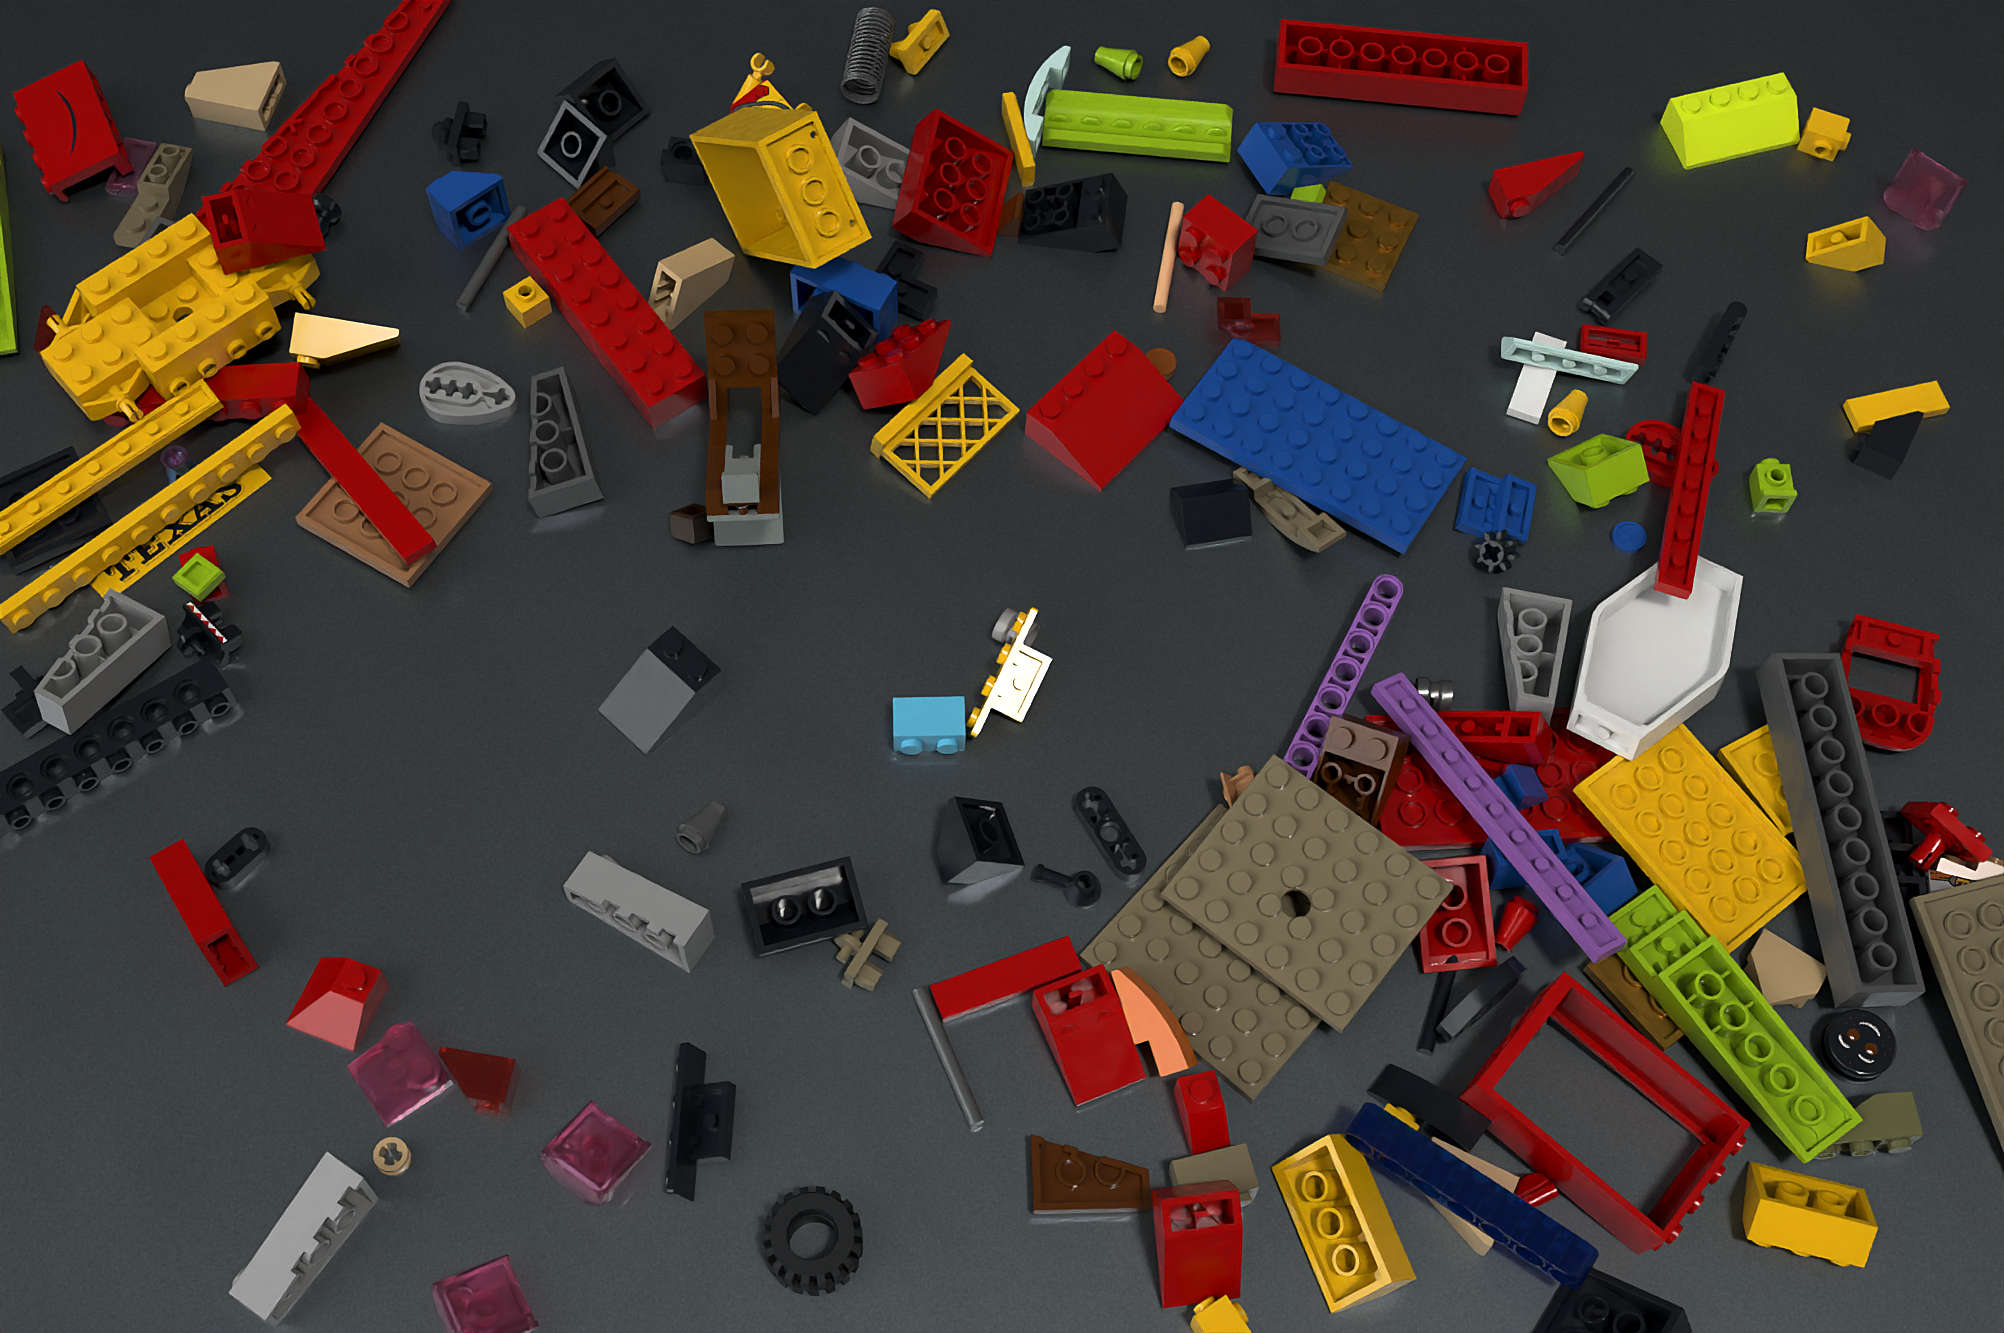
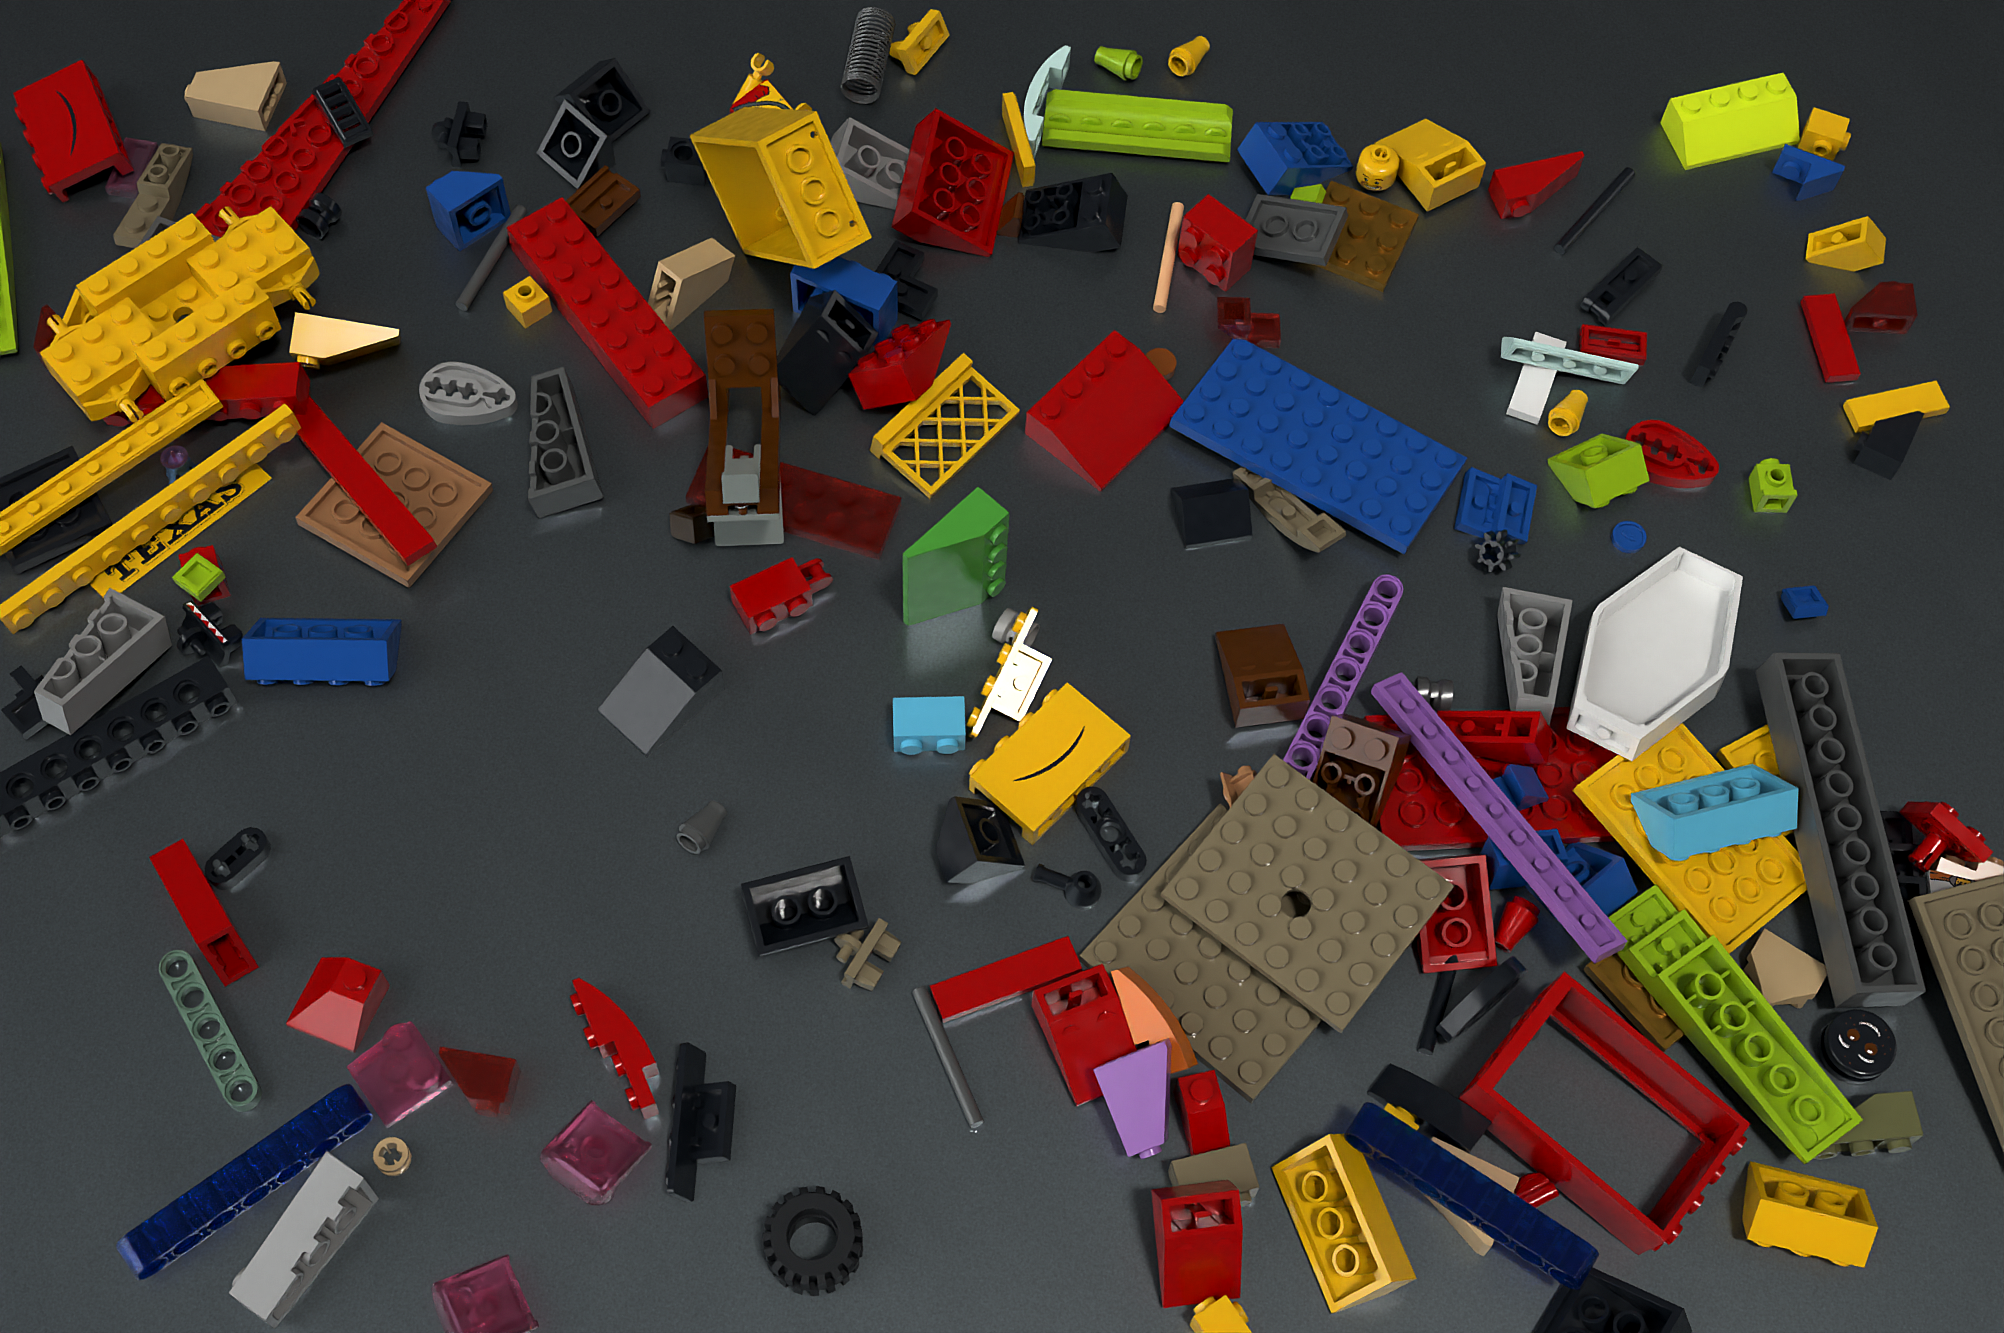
(219, 1044): none -> sand green beam
(243, 1182): none -> clear blue beam
(261, 227): red slope -> none
(321, 650): none -> blue slope
(333, 95): none -> black slope
(615, 1033): none -> red slope
(641, 909): light grey wedge -> none
(778, 593): none -> red brick
(824, 508): none -> clear red plate
(957, 560): none -> bright green slope
(1049, 761): none -> yellow panel
(1084, 1183): reddish brown wing -> none
(1139, 1097): none -> medium lavender slope
(1262, 675): none -> reddish brown slope
(1377, 167): none -> yellow head
(1401, 67): red brick -> none
(1435, 163): none -> yellow slope
(1689, 491): red plate -> none
(1716, 811): none -> medium azure slope
(1804, 602): none -> blue tile
(1814, 172): none -> blue slope
(1830, 338): none -> red tile
(1884, 719): red slope -> none
(1885, 309): none -> clear red slope
(1924, 191): clear pink slope -> none

